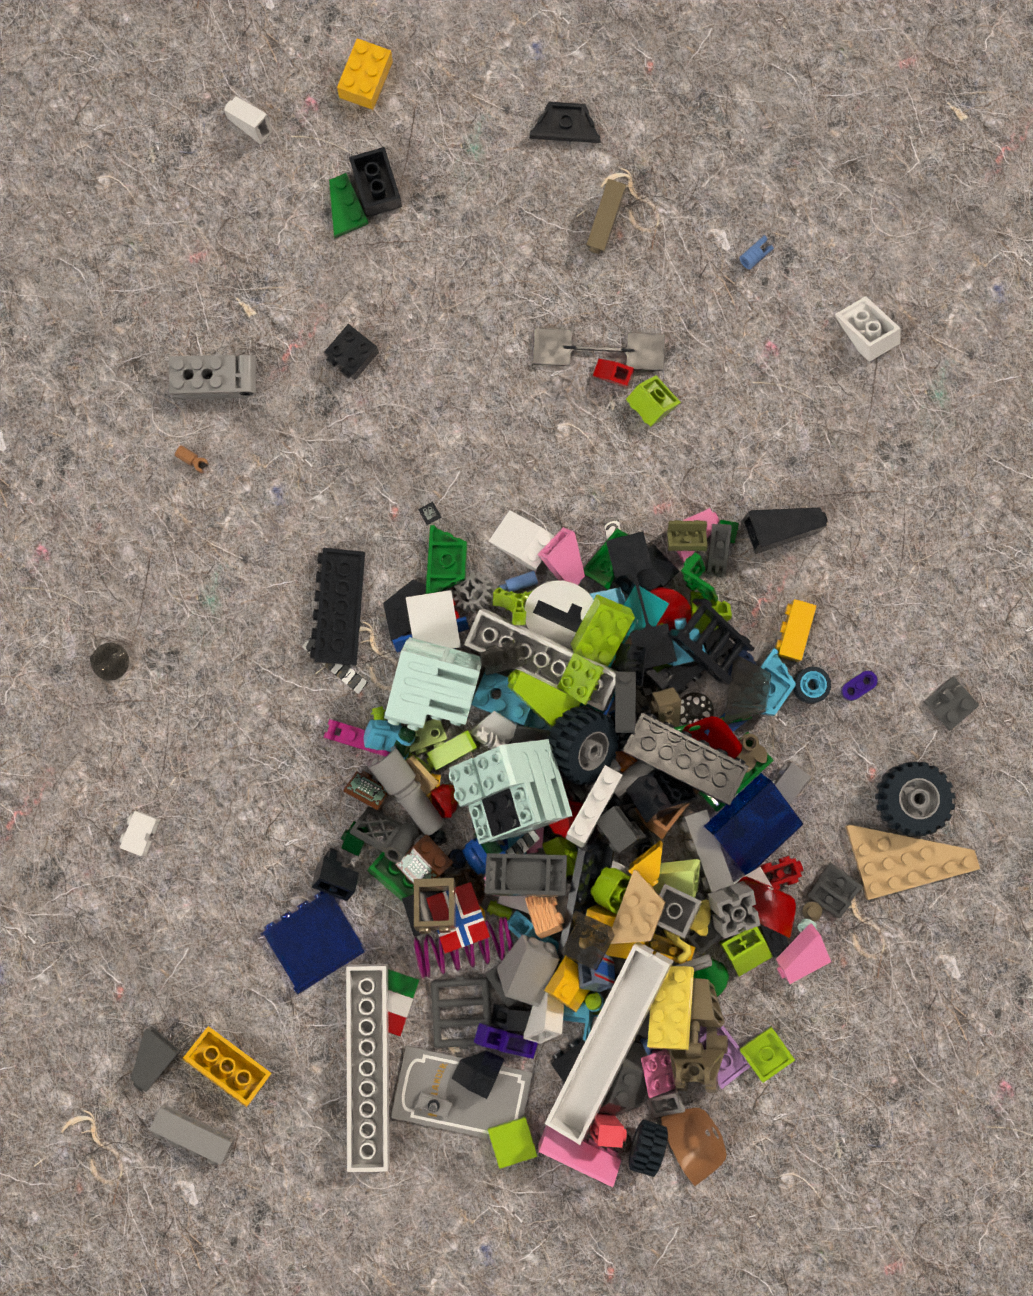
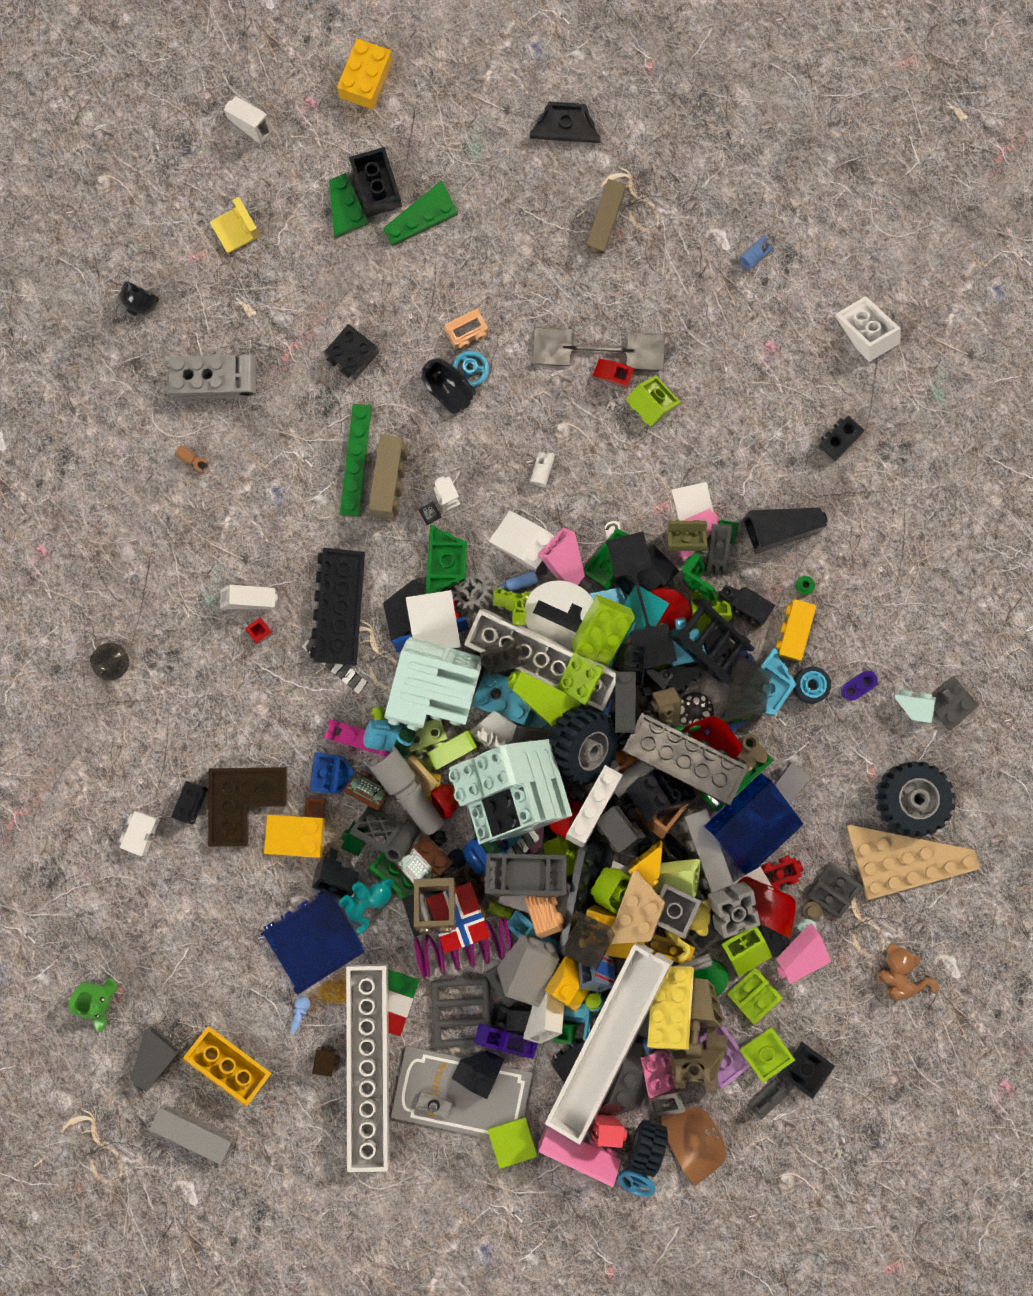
(93, 1001): none -> bright green piece
(137, 299): none -> black cylinder
(189, 802): none -> black window
(231, 796): none -> dark brown plate
(235, 227): none -> light yellow bracket
(247, 597): none -> white slope
(258, 630): none -> red slope
(294, 836): none -> yellow slope
(302, 1004): none -> light blue bar
(315, 807): none -> reddish brown tile
(325, 1061): none -> dark brown brick
(330, 773): none -> blue slope
(338, 986): none -> clear yellow brick
(355, 460): none -> green plate
(375, 897): none -> teal animal
(387, 477): none -> dark tan brick
(422, 215): none -> green wing
(446, 493): none -> white window
(447, 385): none -> black hair
(466, 329): none -> light nougat window
(472, 362): none -> medium azure piece
(542, 469): none -> white hinge
(568, 1034): none -> green slope
(637, 1181): none -> dark azure piece
(672, 850): none -> black hat
(691, 500): none -> white sticker
(748, 604): none -> black hinge
(754, 996): none -> lime slope
(768, 1099): none -> dark grey hinge
(805, 591): none -> green plate
(808, 1070): none -> black slope
(844, 440): none -> black brick
(901, 963): none -> medium nougat animal
(917, 706): none -> light aqua slope

